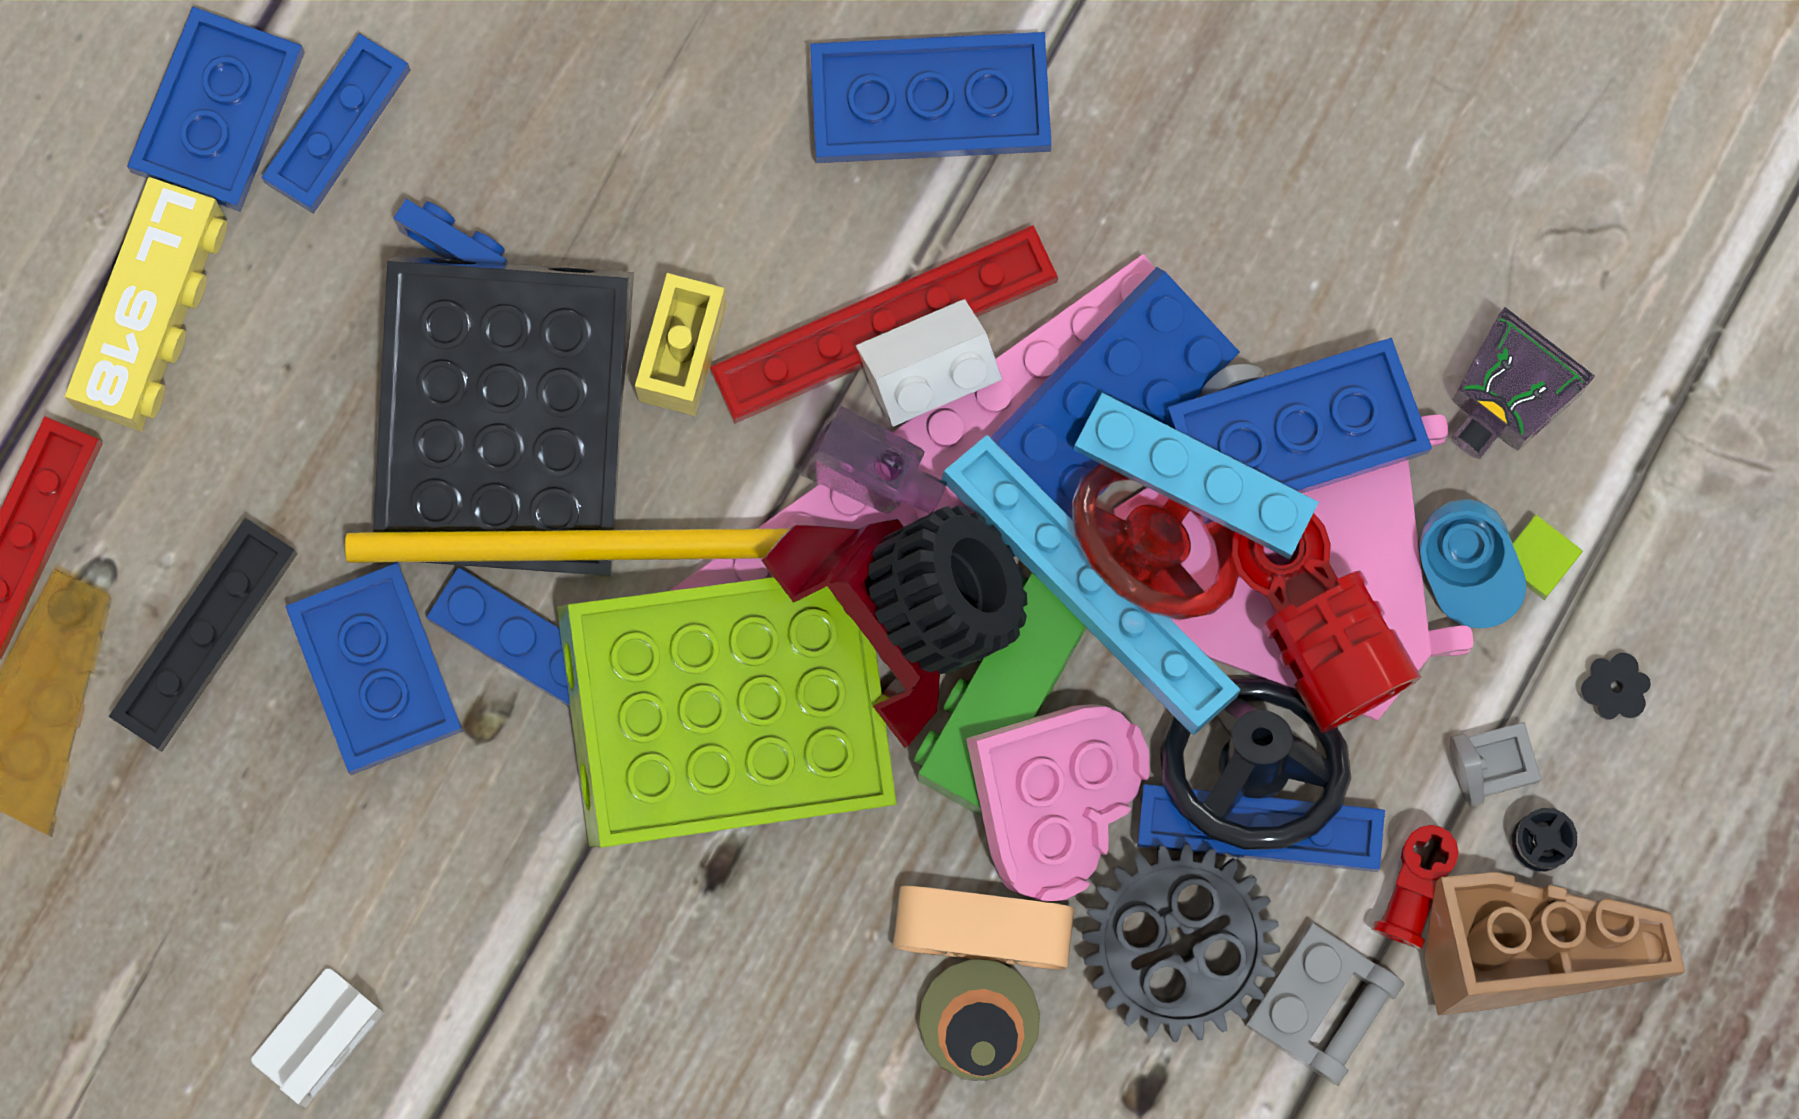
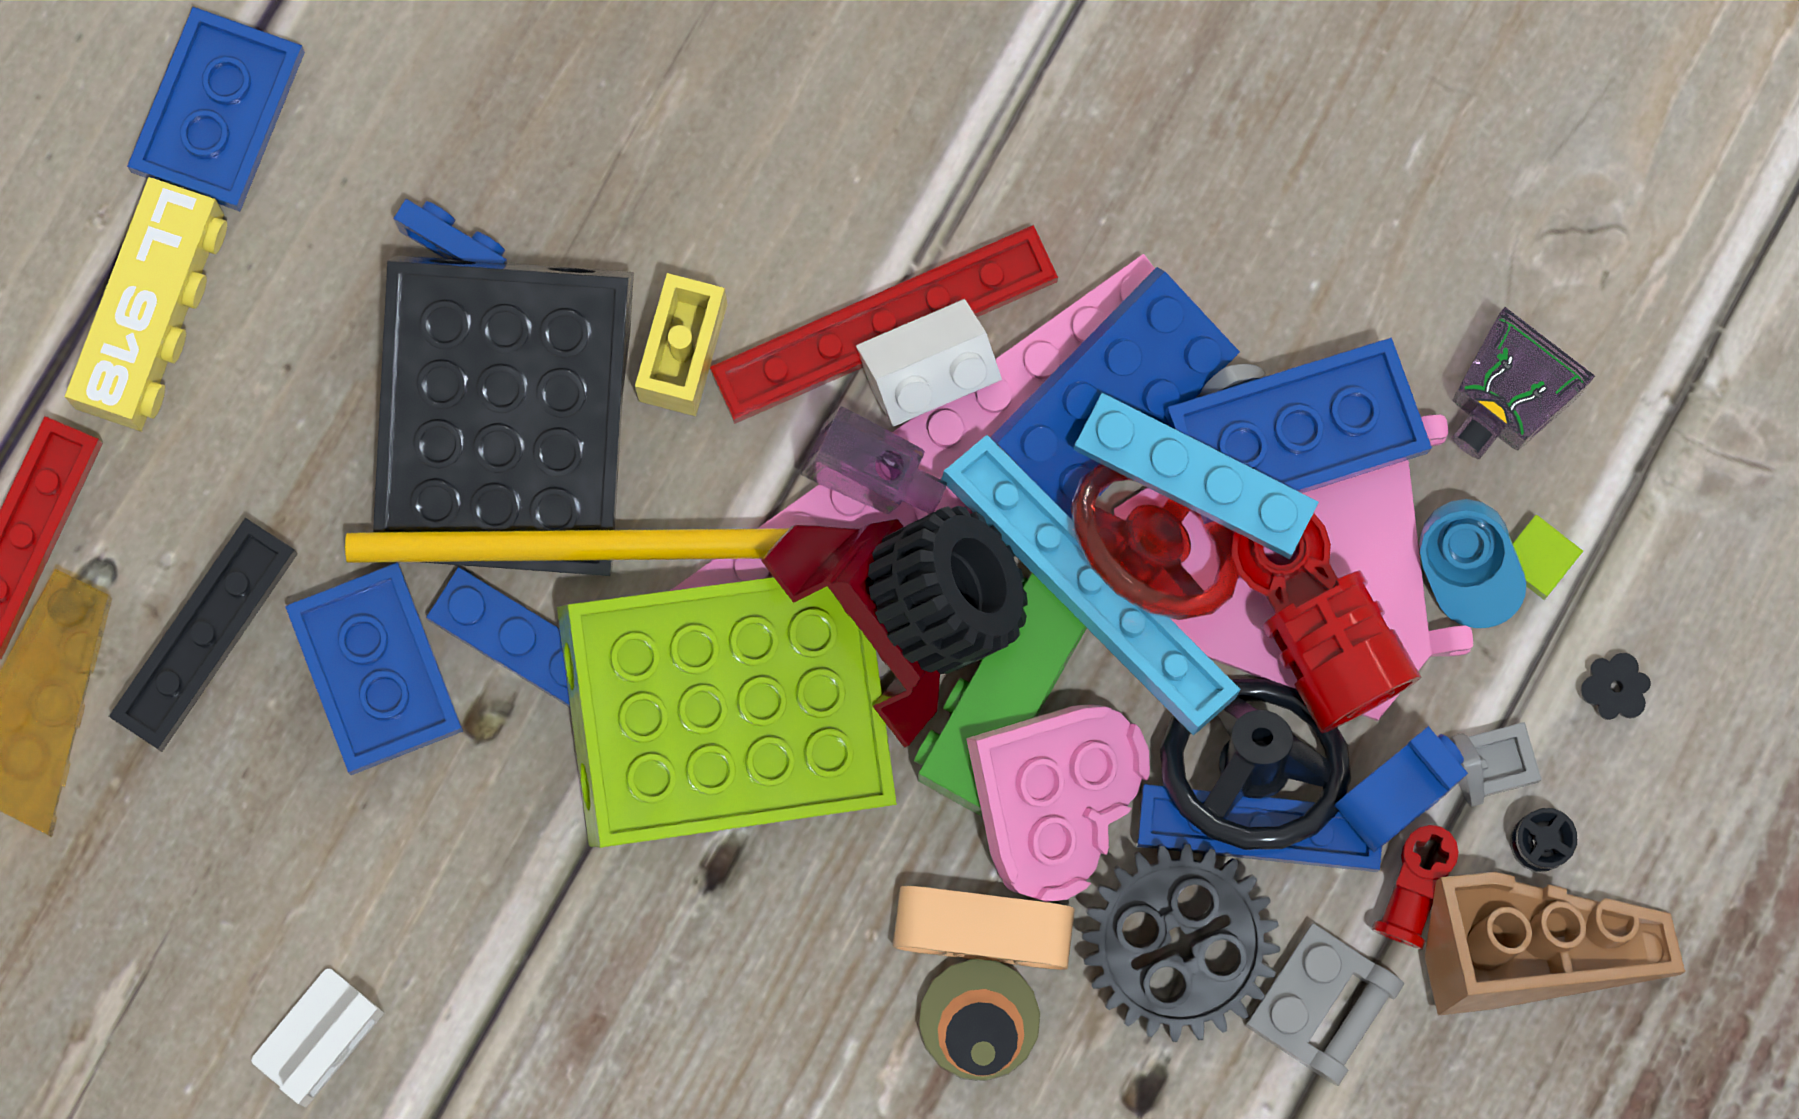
(336, 123): blue plate -> none
(930, 97): blue plate -> none
(1403, 788): none -> blue pin

